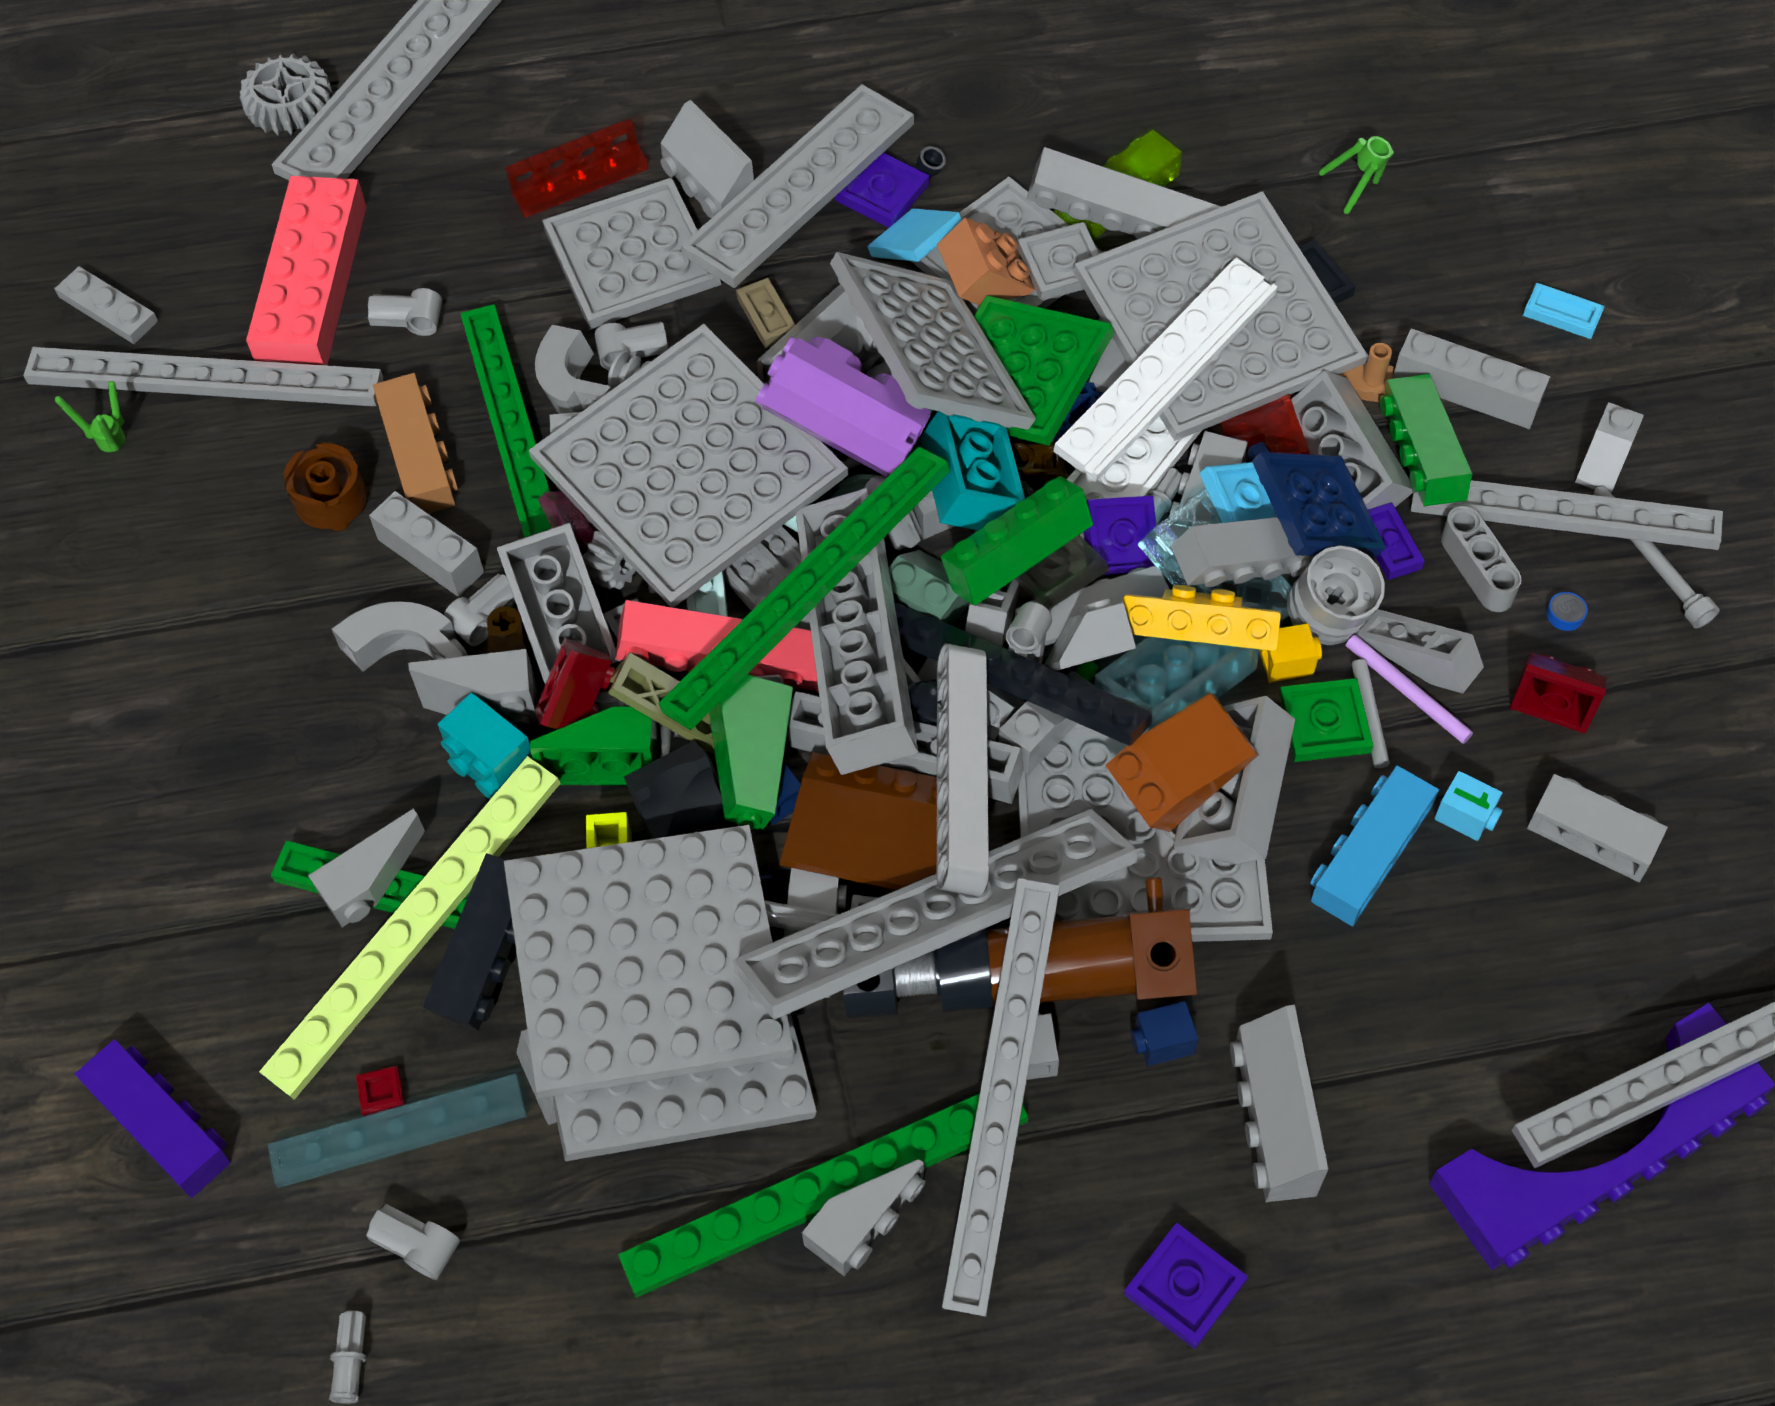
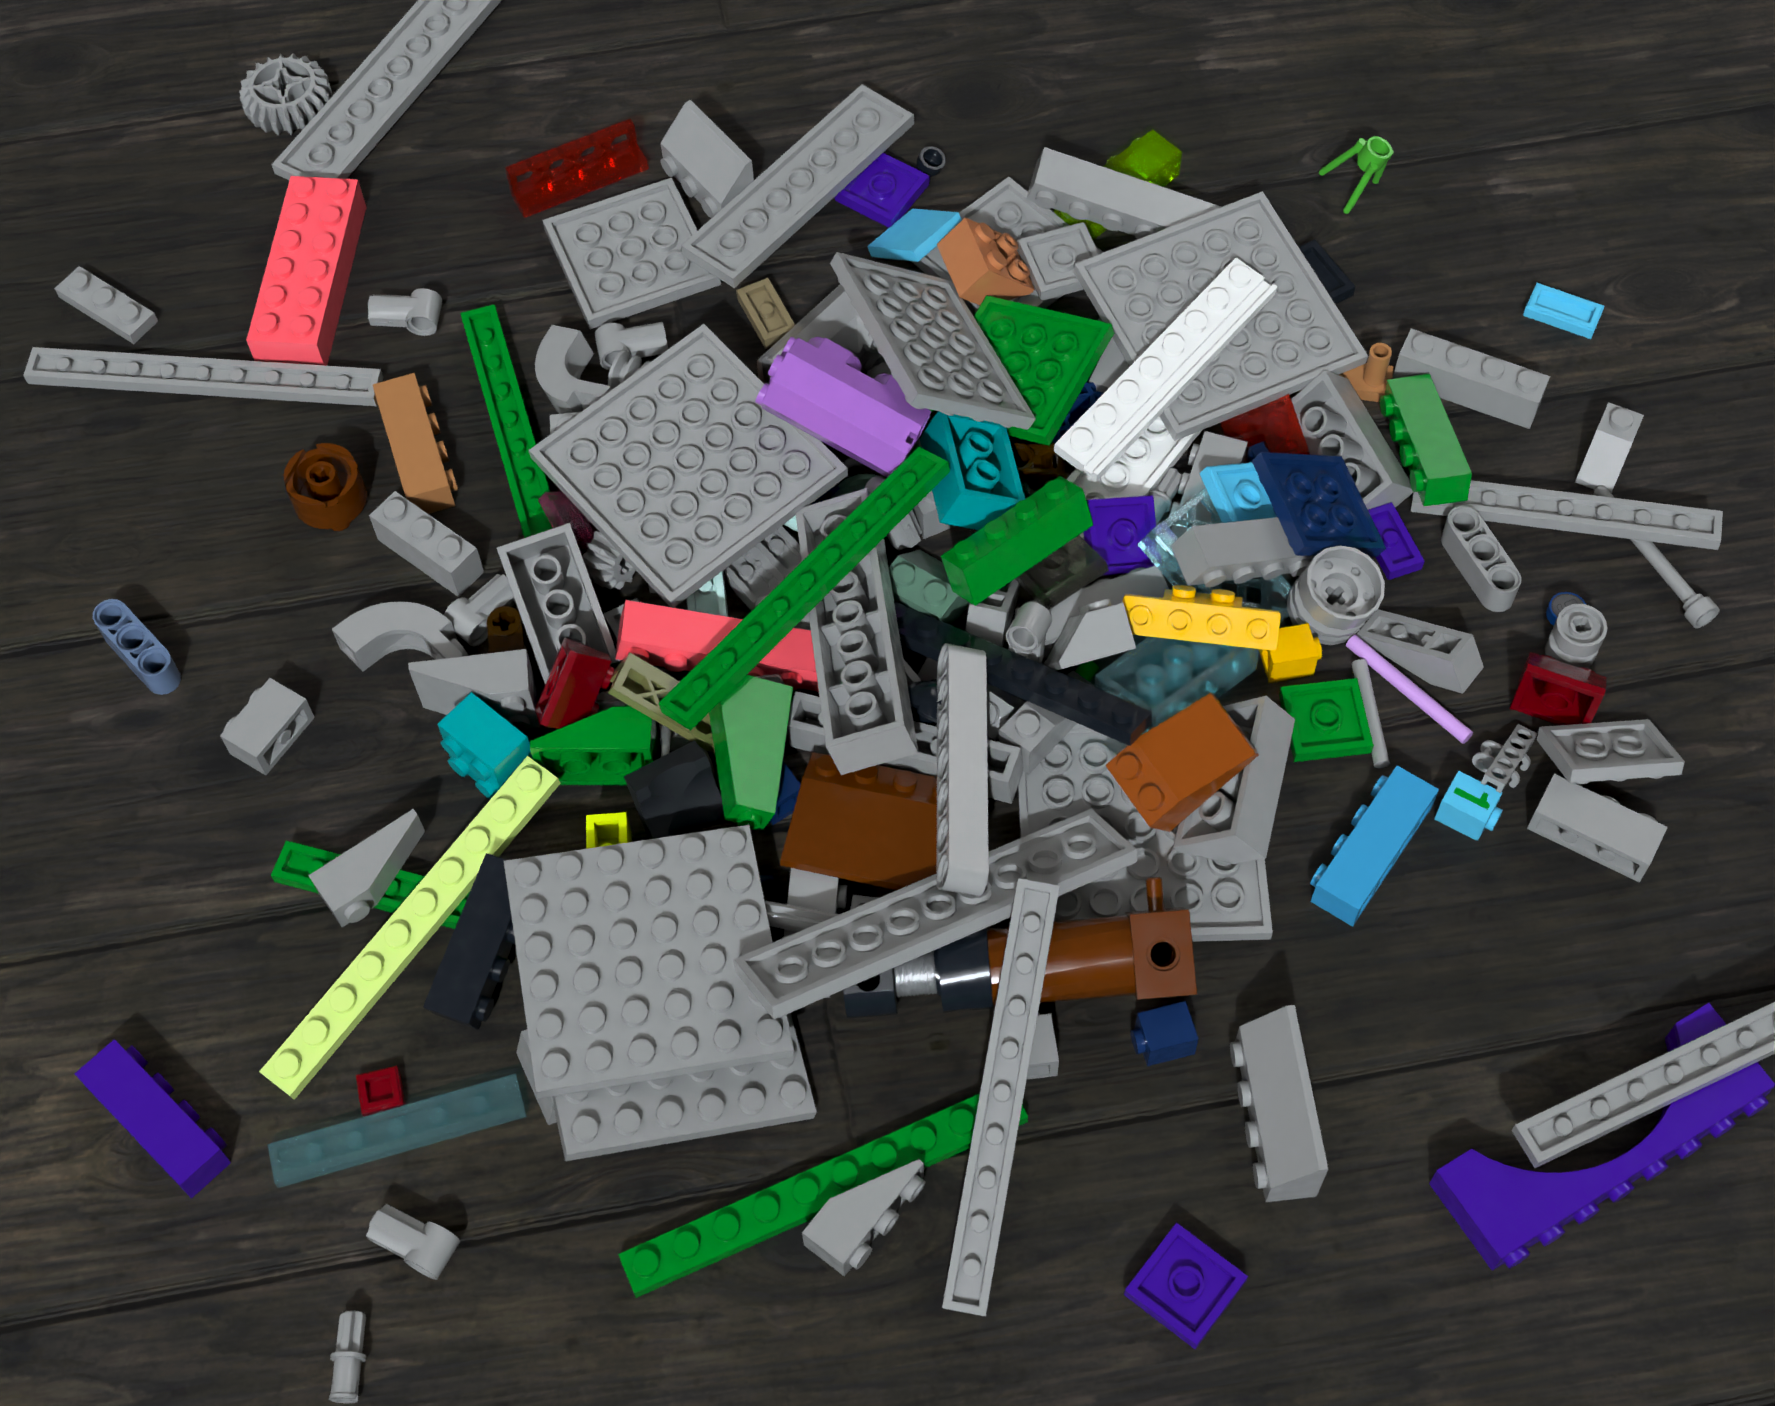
(105, 429): bright green plant -> none
(143, 659): none -> sand blue beam
(267, 726): none -> light grey brick
(1494, 754): none -> light grey piece
(1577, 635): none -> light grey wheel
(1610, 751): none -> light grey plate

